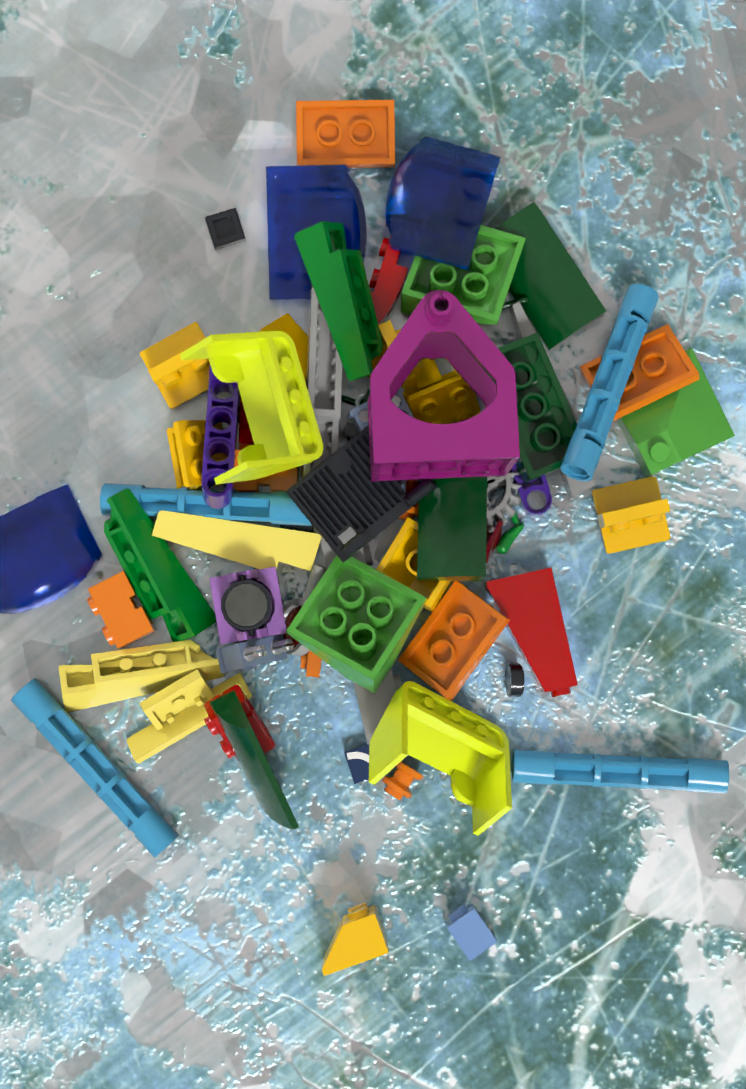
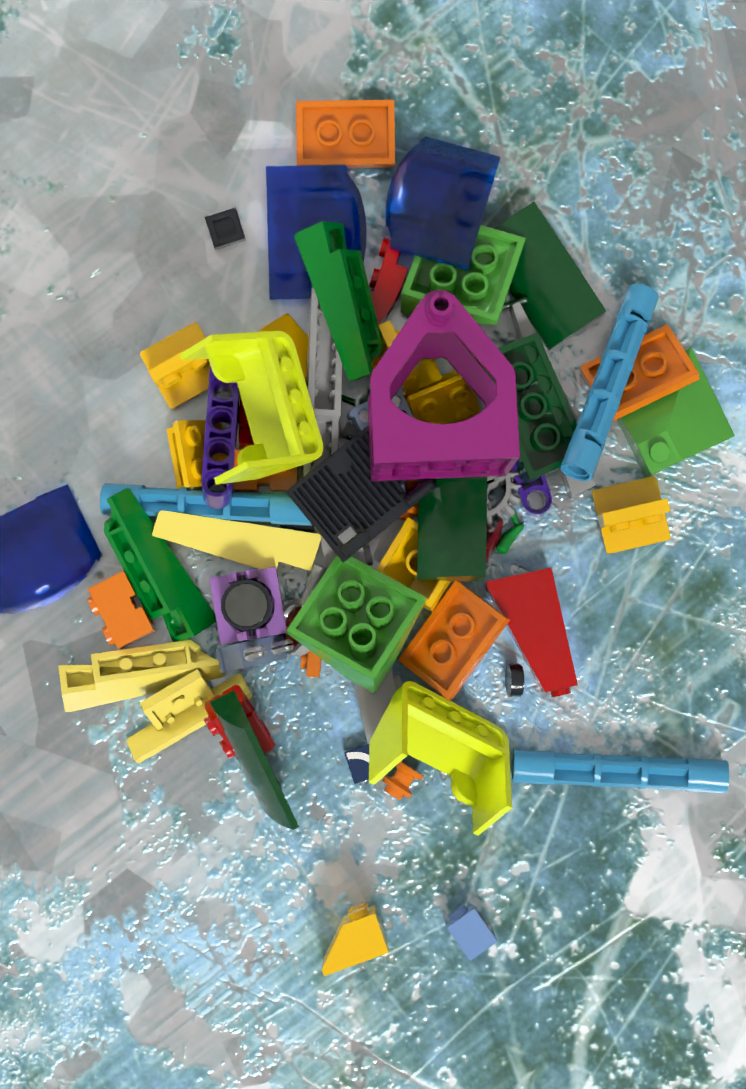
(94, 767): dark azure piece -> none

